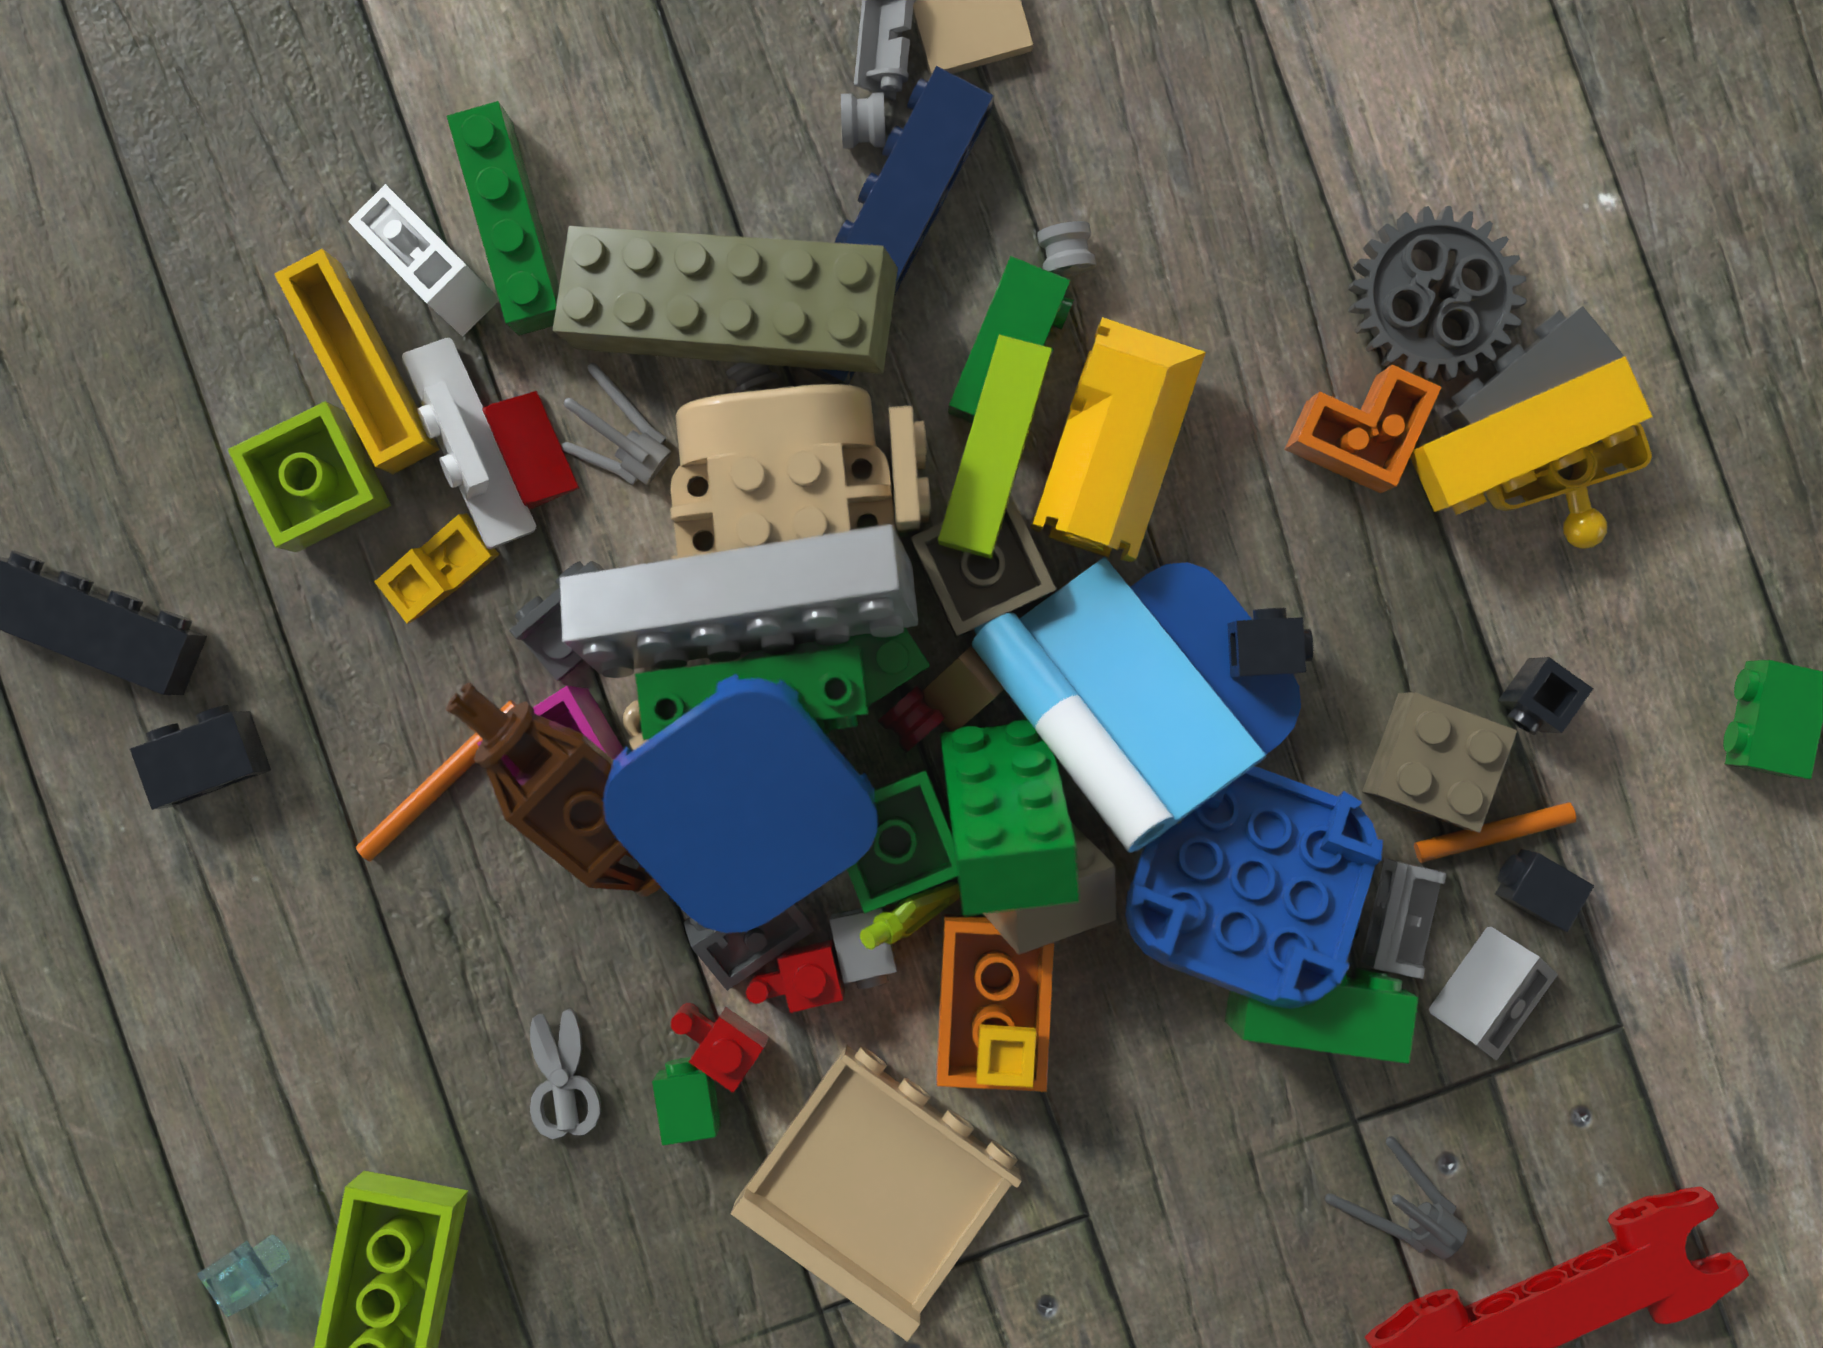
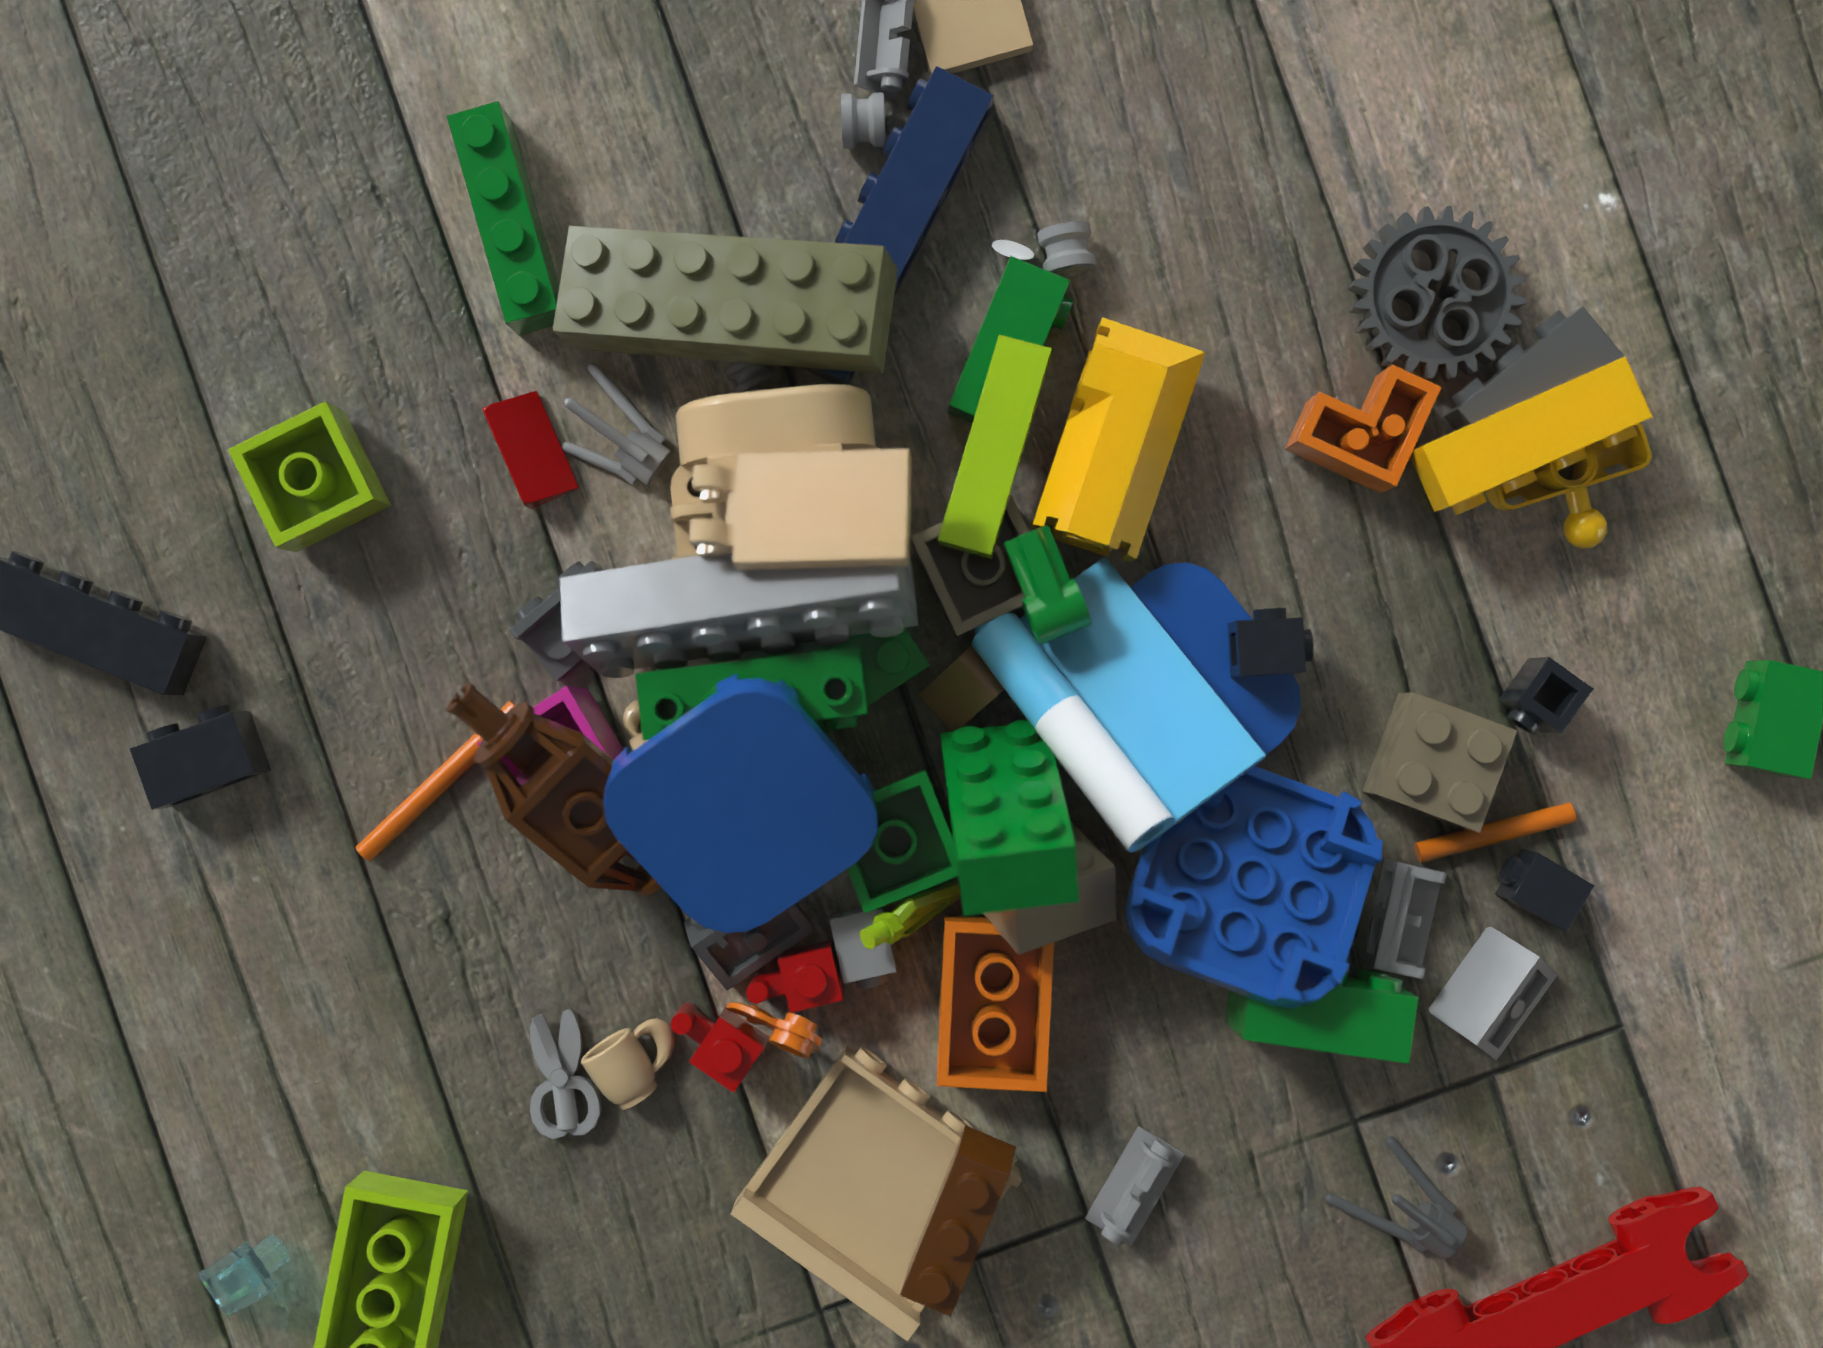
(356, 361): yellow brick -> none
(424, 260): white slope -> none
(436, 568): yellow slope -> none
(469, 448): white bracket -> none
(622, 1065): none -> tan piece
(685, 1103): green brick -> none
(792, 1034): none -> orange plate
(808, 509): none -> tan tile
(908, 456): tan plate -> none
(911, 719): dark red wheel -> none
(958, 1221): none -> reddish brown brick
(1006, 1055): yellow plate -> none
(1014, 249): none -> white sticker
(1050, 597): none -> green piece
(1134, 1186): none -> light grey hinge

